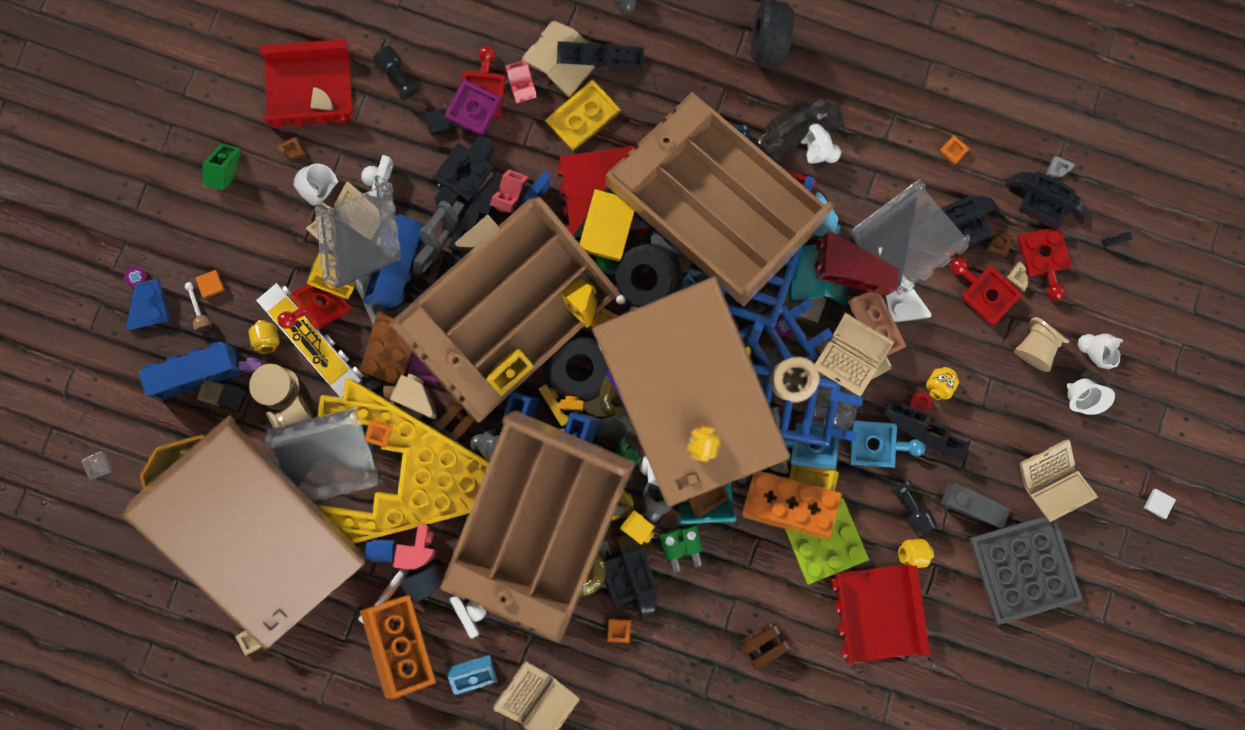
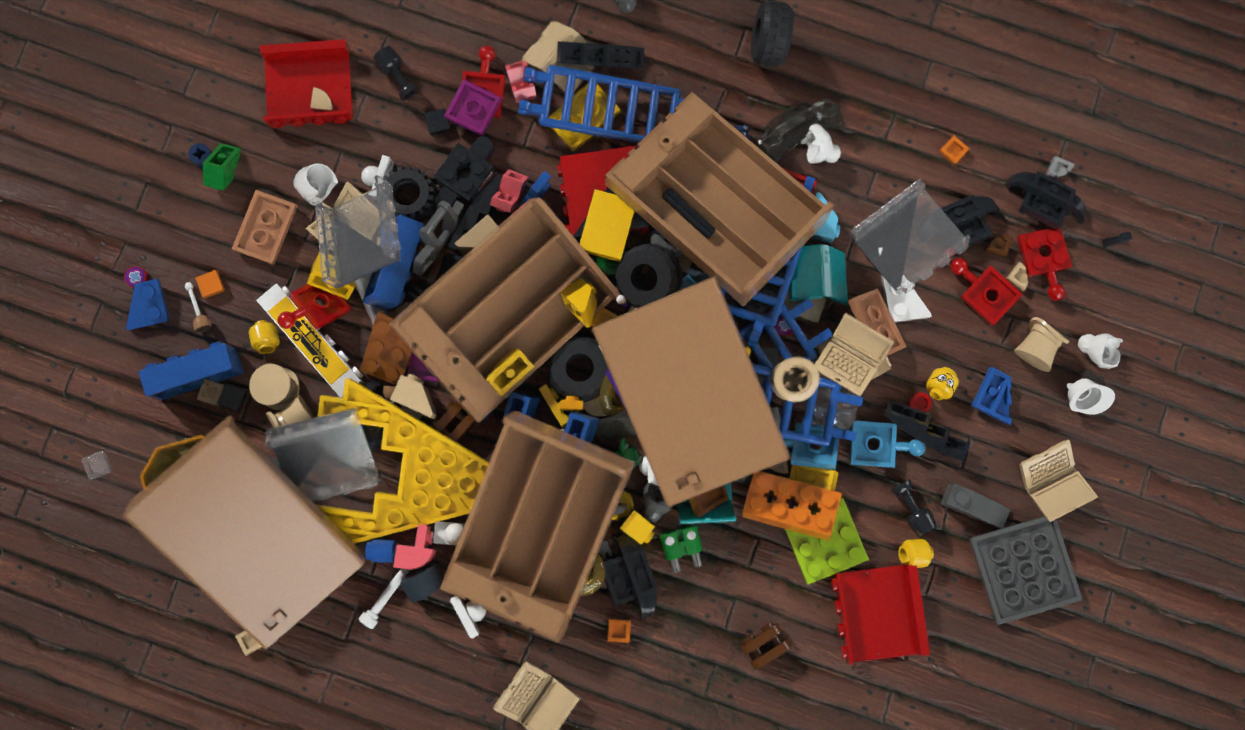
(195, 150): none -> dark blue wheel
(250, 366): medium lavender plate -> none
(264, 227): none -> nougat plate
(292, 149): dark orange tile -> none
(378, 433): orange tile -> none
(411, 650): orange brick -> none
(416, 178): none -> black tyre
(447, 532): none -> white tile
(472, 674): dark azure slope -> none
(486, 442): dark grey piece -> none
(542, 110): none -> blue bar
(688, 213): none -> black axle
(703, 443): yellow head -> none
(853, 267): dark red slope -> none
(994, 395): none -> blue wing
(1159, 504): white tile -> none

